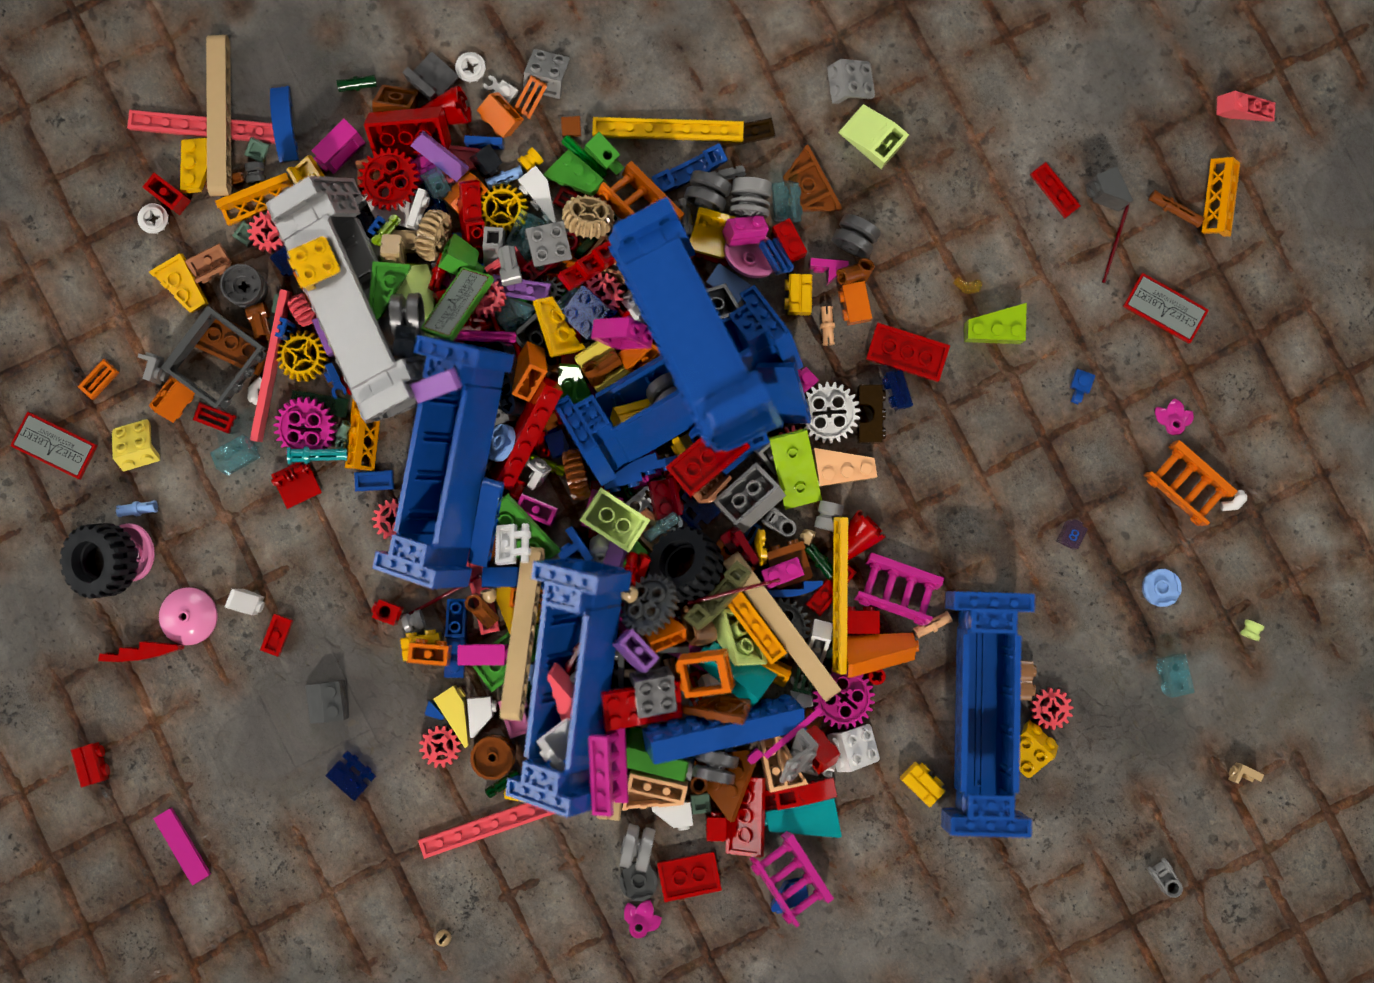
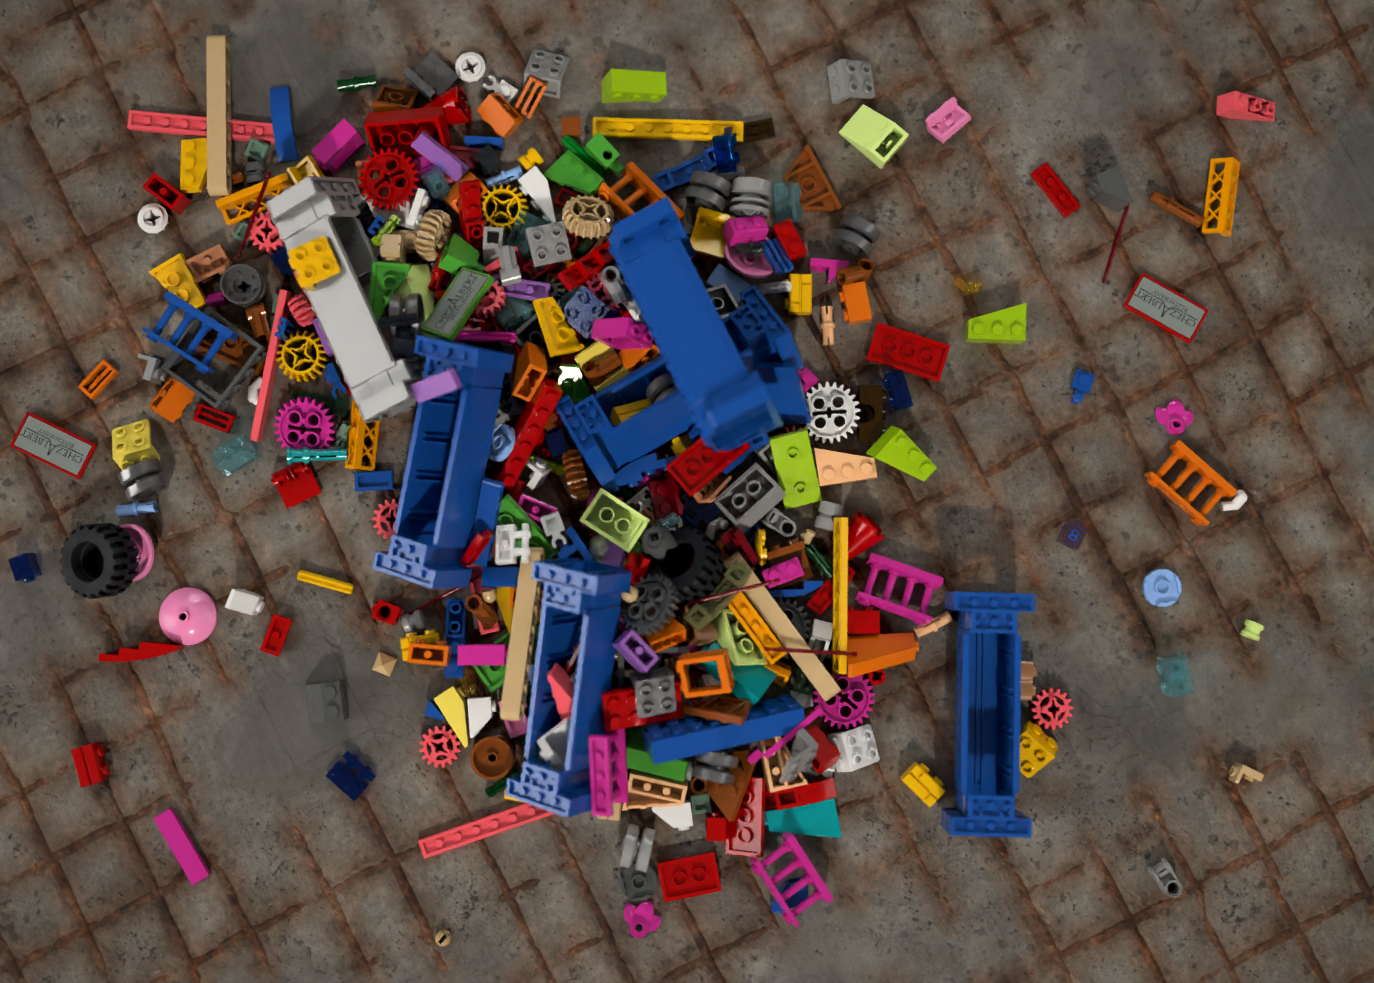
(25, 567): none -> clear blue brick
(143, 479): none -> flat silver wheel
(206, 324): none -> blue fence
(216, 299): none -> dark pink slope
(253, 215): none -> dark red piece
(325, 581): none -> yellow axle
(384, 664): none -> tan slope
(398, 320): none -> black axle
(468, 688): none -> clear yellow arm
(476, 548): none -> red tile
(553, 526): none -> white plate
(616, 286): none -> light grey piece
(633, 86): none -> lime wedge
(659, 547): none -> dark grey piece
(715, 525): none -> white arm
(725, 151): none -> clear blue bracket
(755, 249): none -> piece
(775, 287): none -> white axle
(810, 651): none -> dark red piece
(902, 453): none -> lime wedge
(947, 120): none -> bright pink bracket

